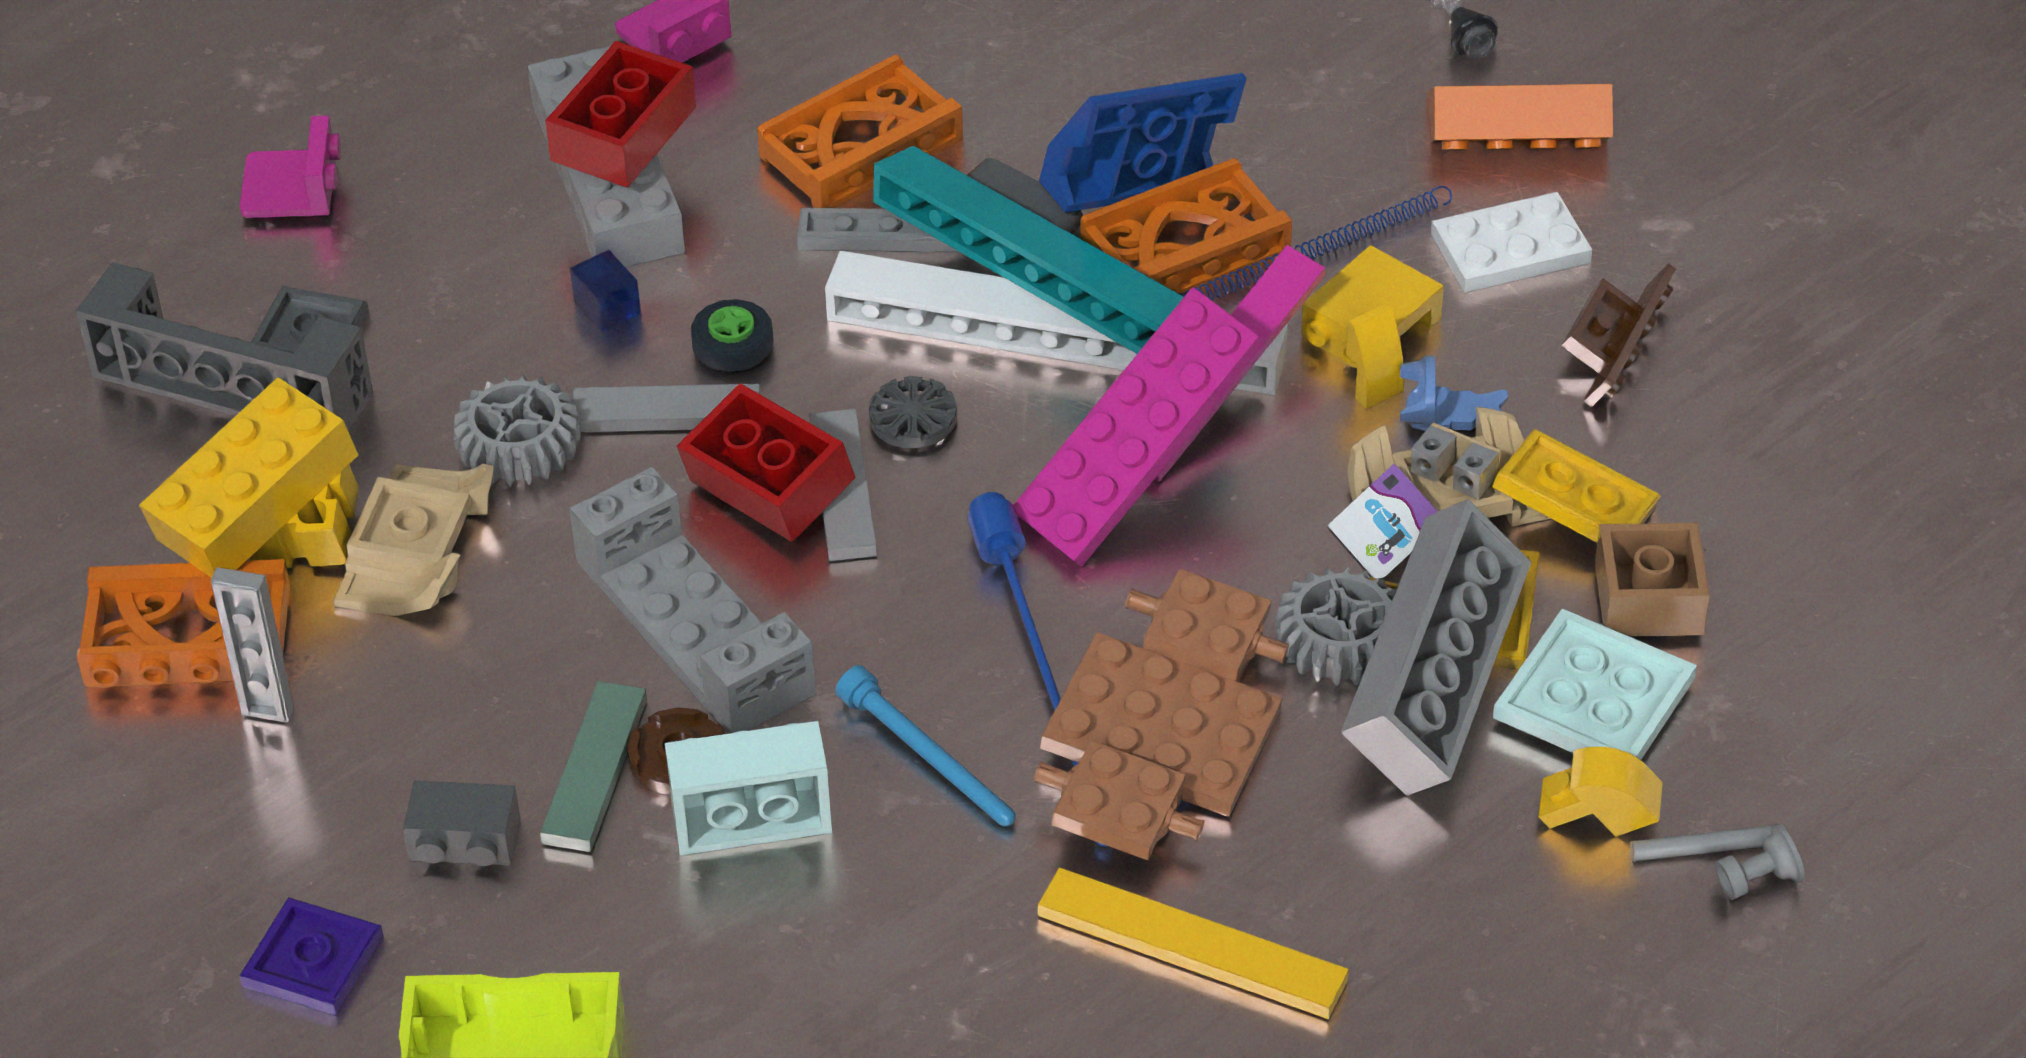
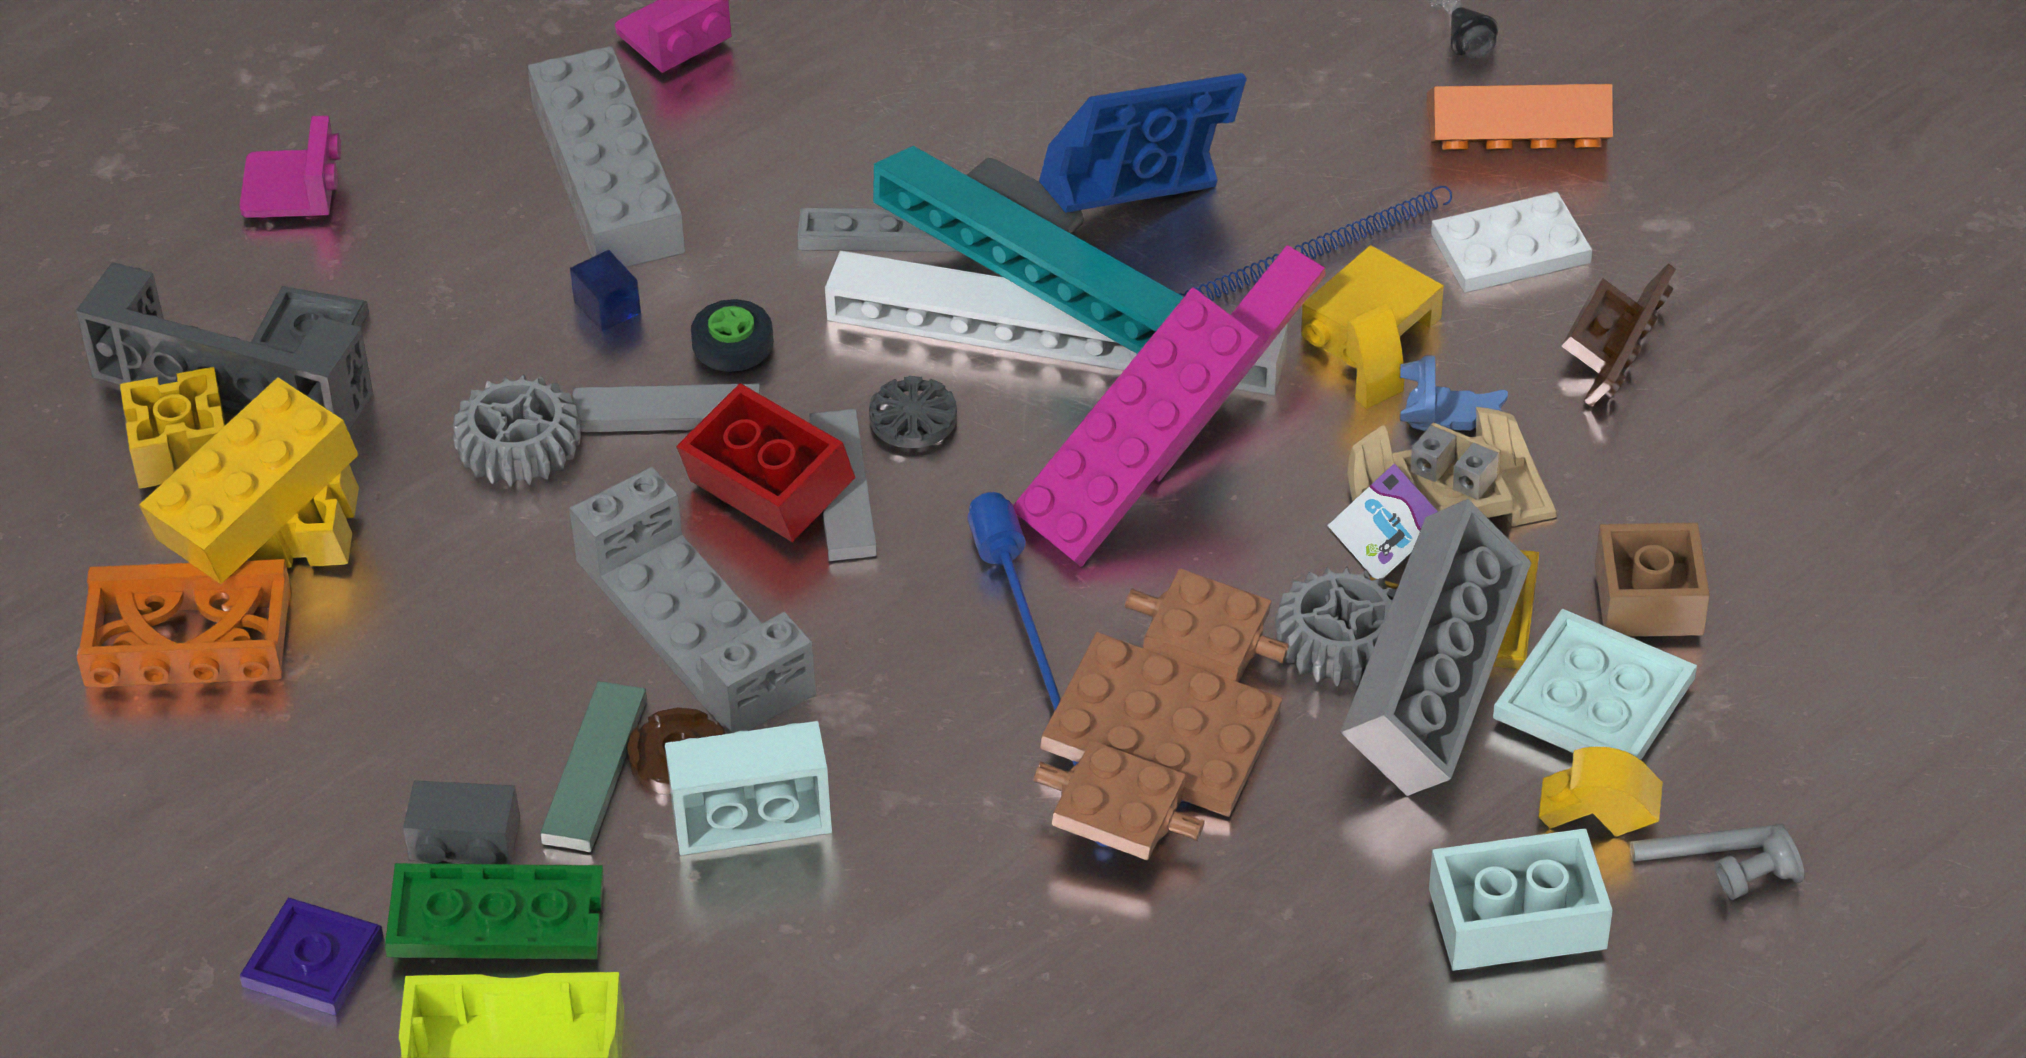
(170, 421): none -> yellow brick
(252, 644): light grey tile -> none
(406, 539): tan piece -> none
(494, 911): none -> green piece
(621, 113): red brick -> none
(849, 166): orange fence -> none
(861, 691): dark azure piece -> none
(1193, 942): yellow tile -> none
(1198, 199): orange fence -> none
(1520, 899): none -> light aqua brick
(1573, 487): yellow tile -> none

